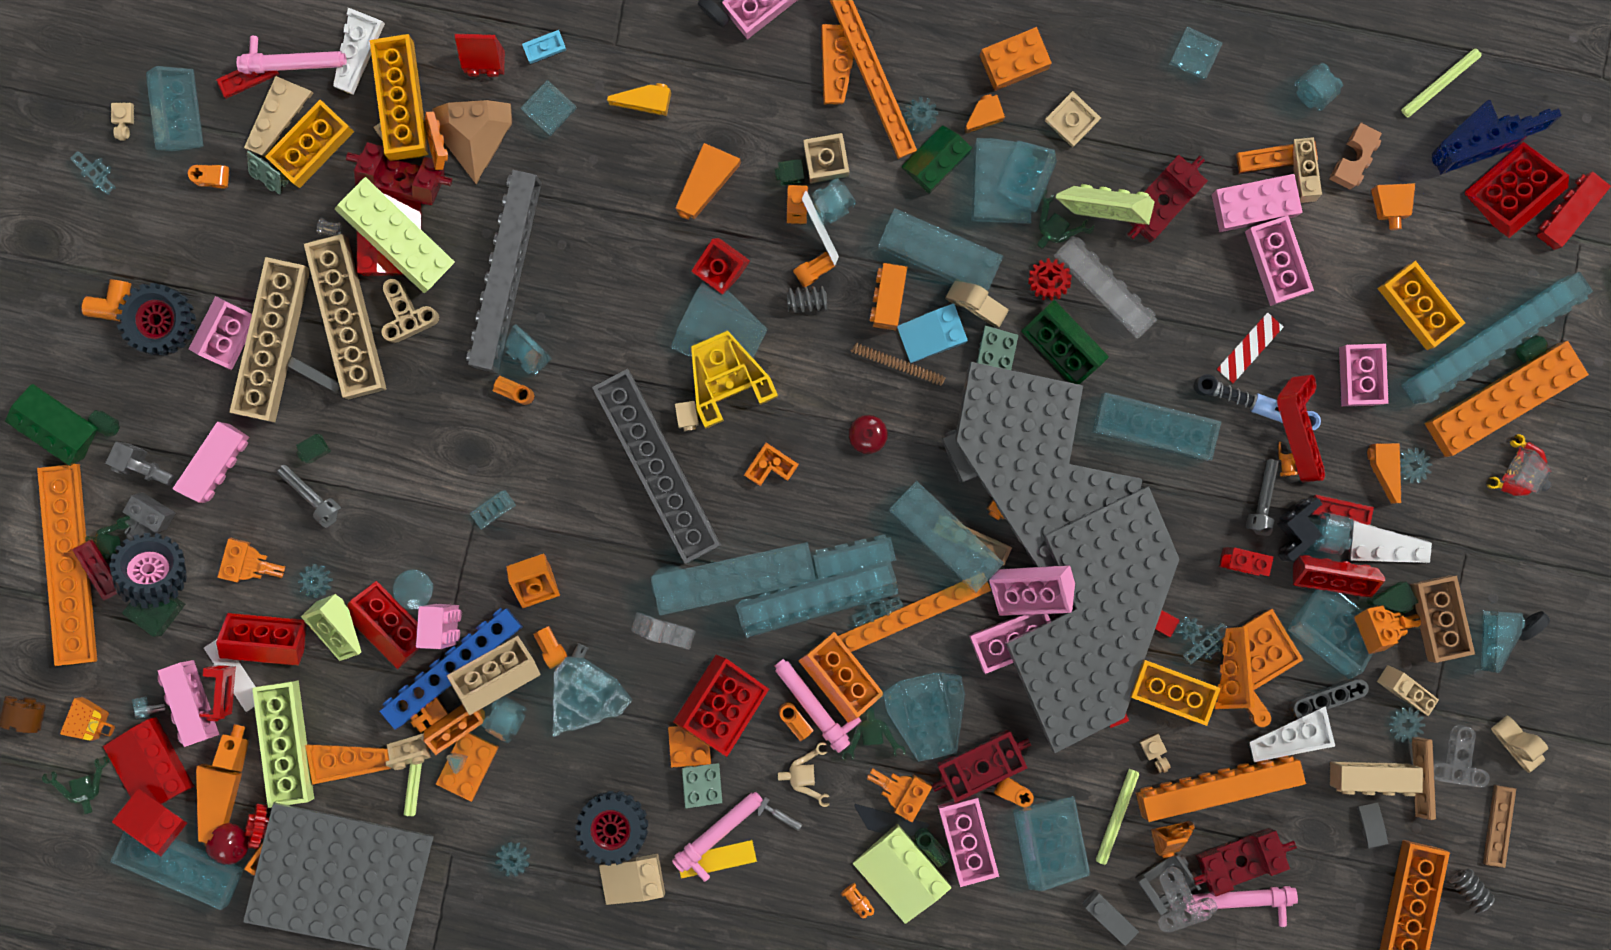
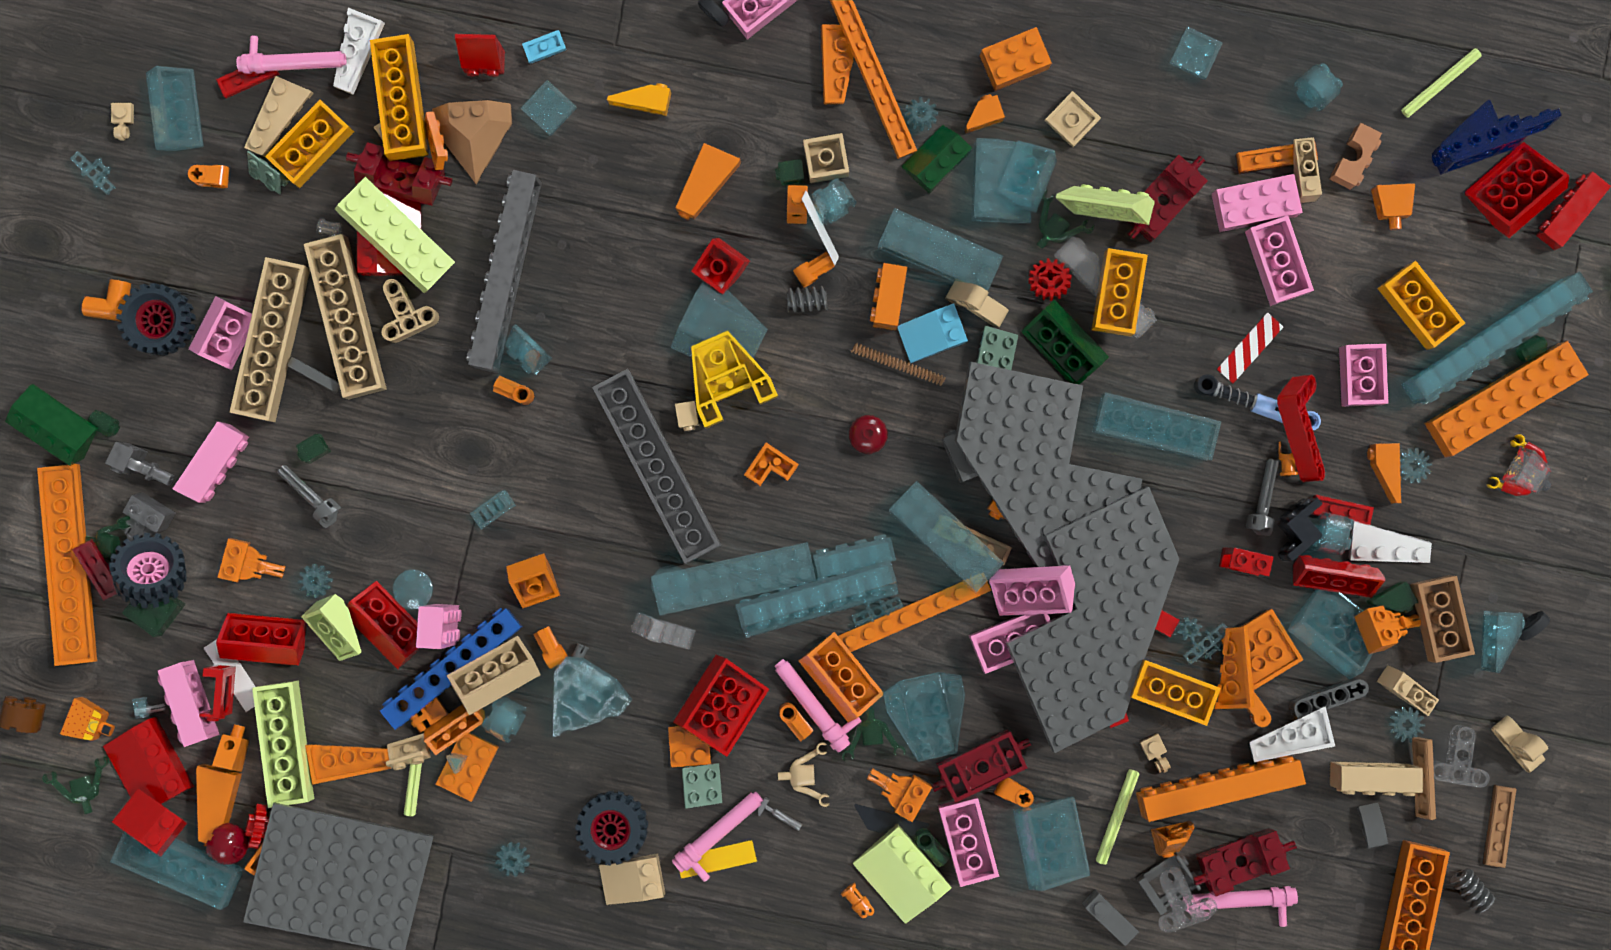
(1119, 292): none -> light orange brick

